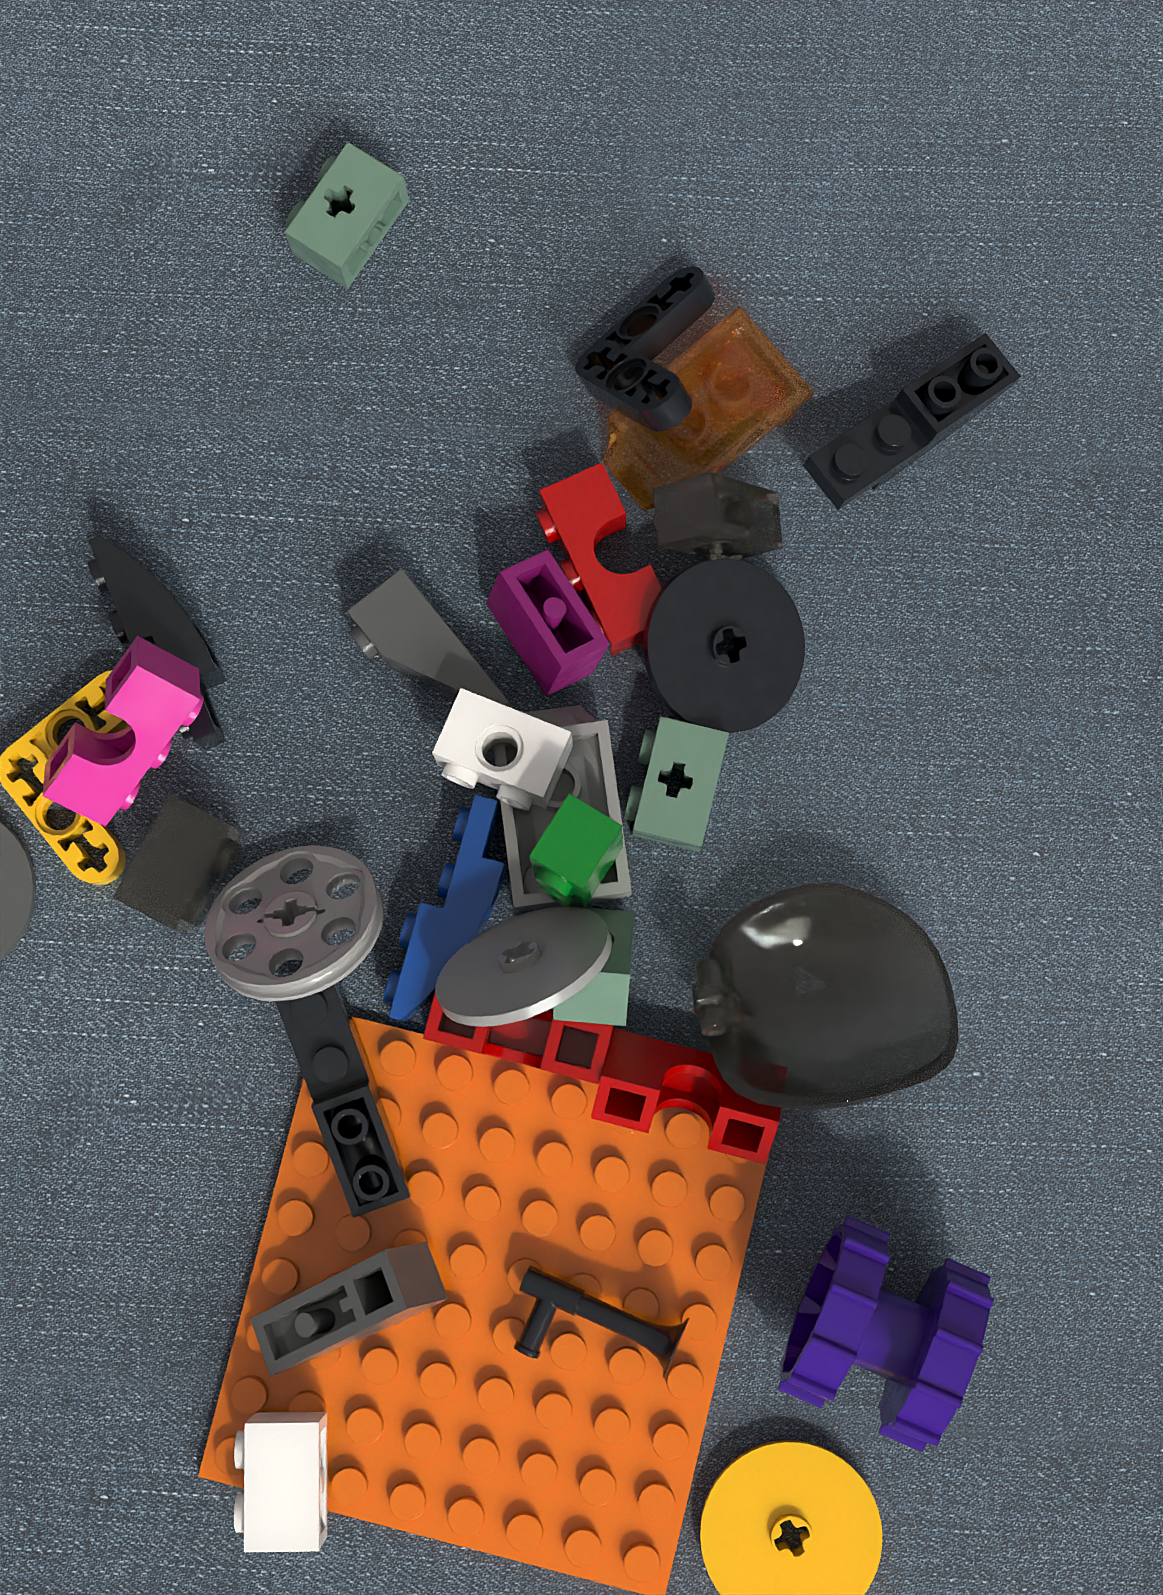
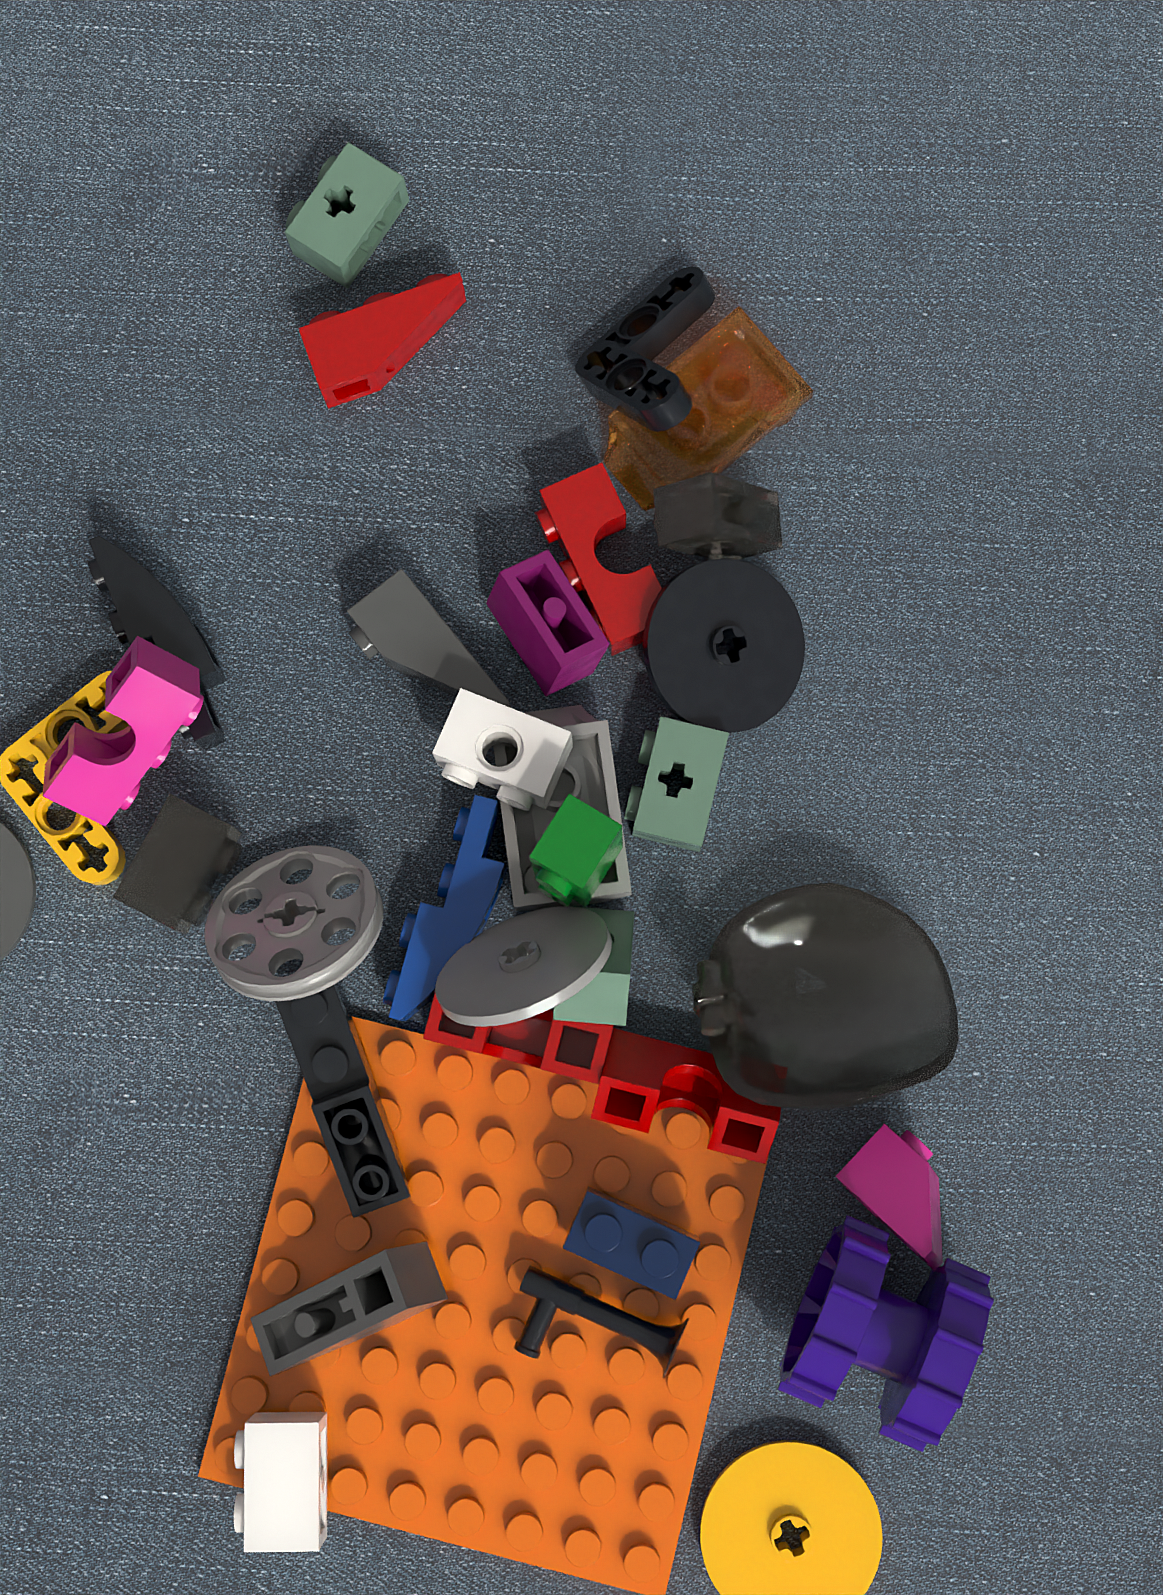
(370, 344): none -> red slope
(631, 1243): none -> dark blue brick
(899, 1189): none -> dark pink slope
(912, 422): black slope -> none

